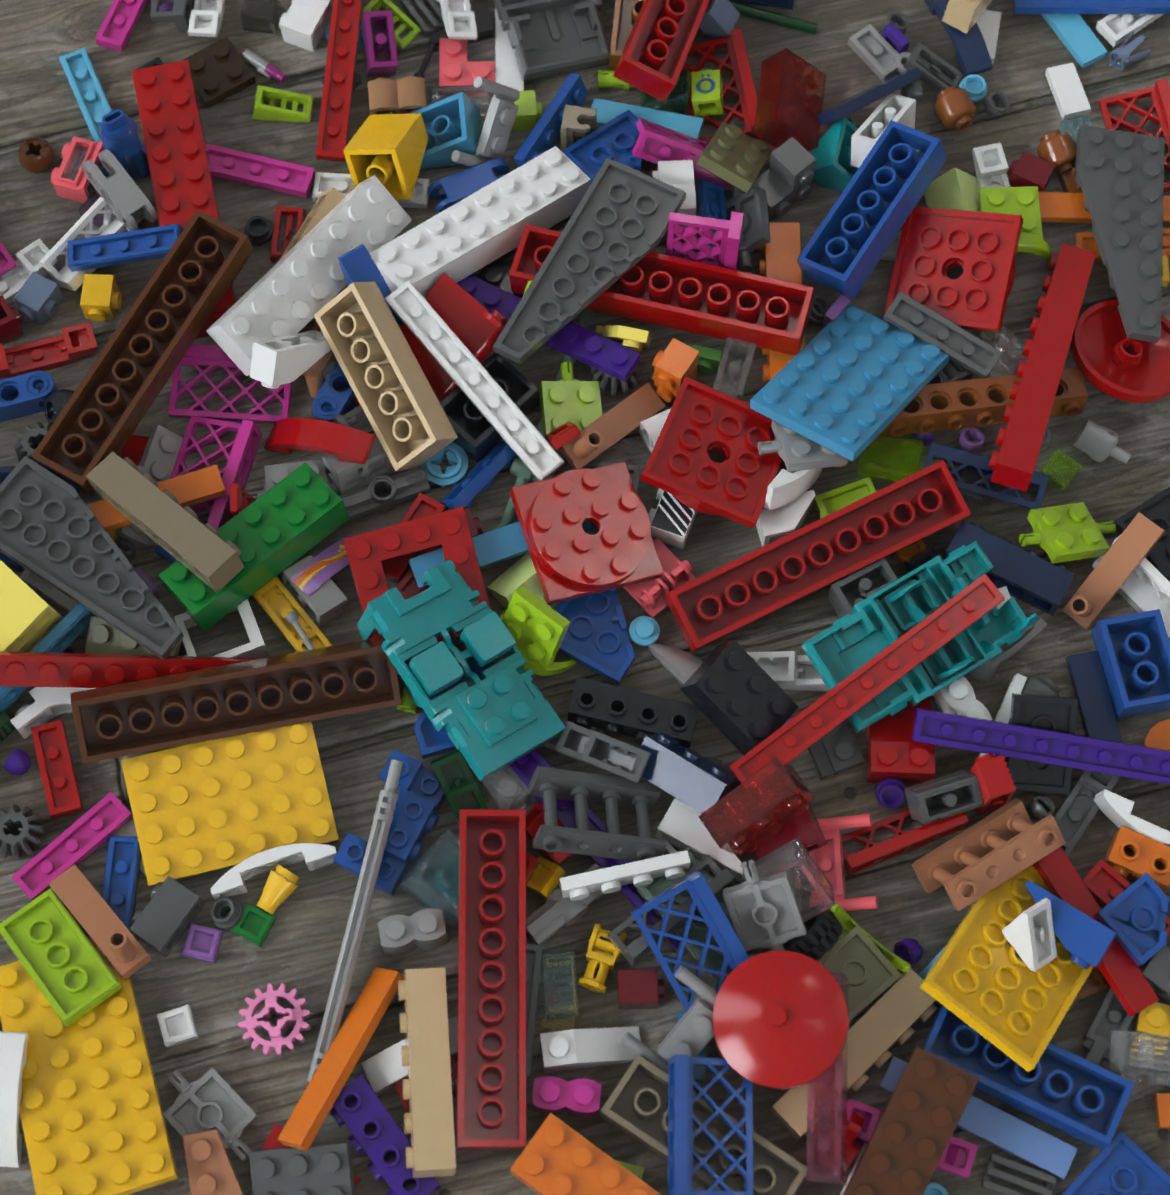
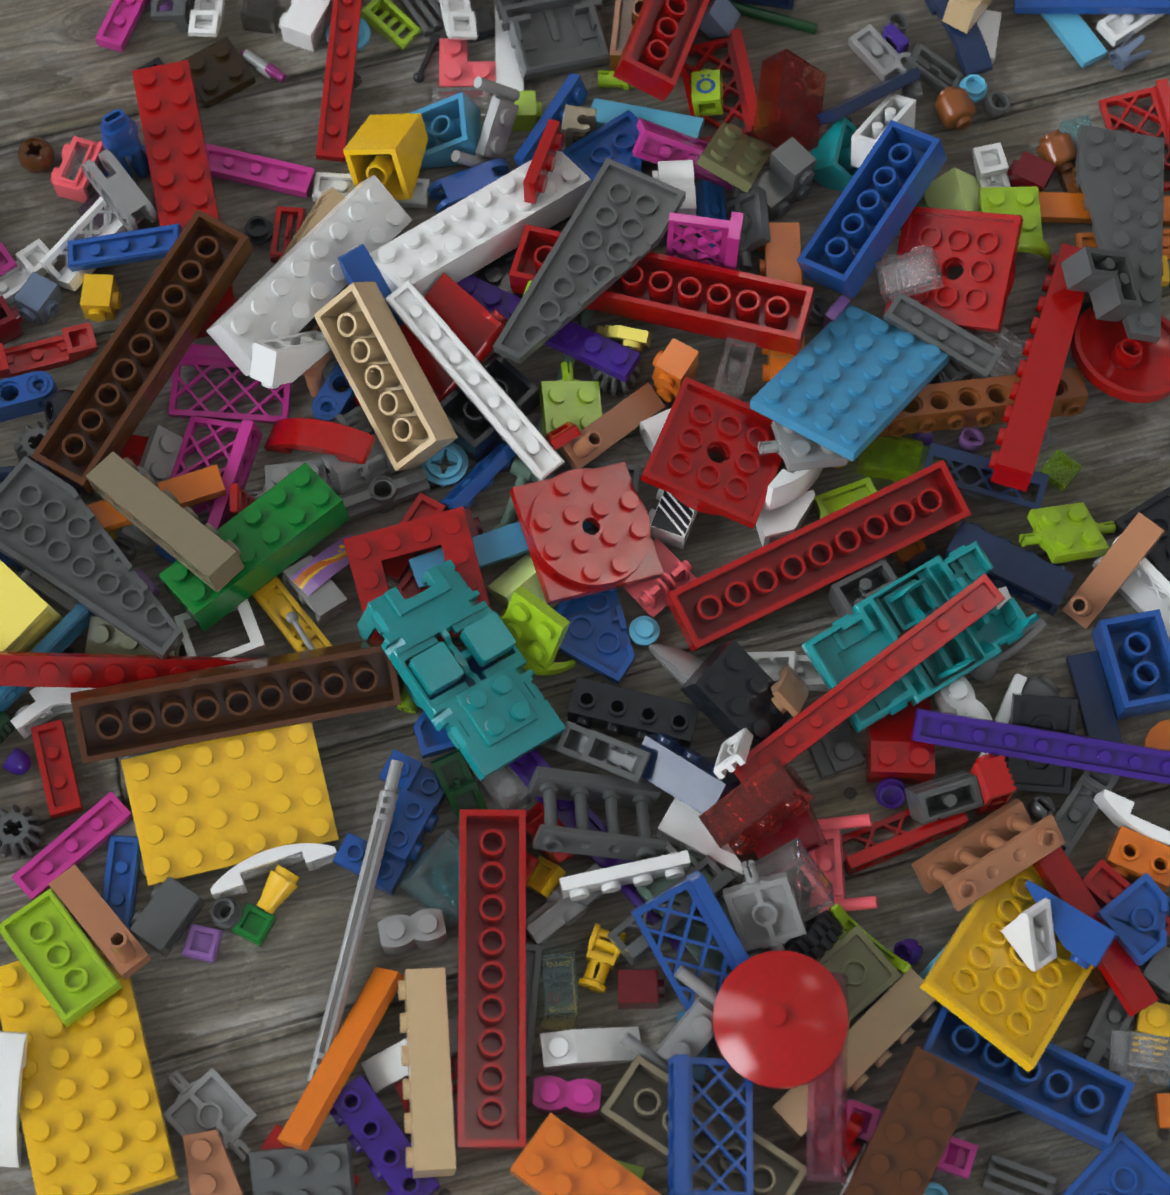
(86, 89): medium azure tile -> none
(177, 1026): white tile -> none
(272, 113): lime slope -> none
(289, 1016): bright pink gear -> none
(379, 43): magenta brick -> none
(396, 96): medium nougat brick -> none
(543, 161): none -> red plate
(676, 99): clear green slope -> none
(708, 359): bright green plate -> none
(730, 756): none -> white tile
(789, 692): none -> medium nougat slope
(909, 273): none -> clear brick
(1003, 1131): medium blue tile -> none
(1068, 91): white tile -> none
(1099, 443): light grey piece -> none
(1107, 278): none -> dark grey brick

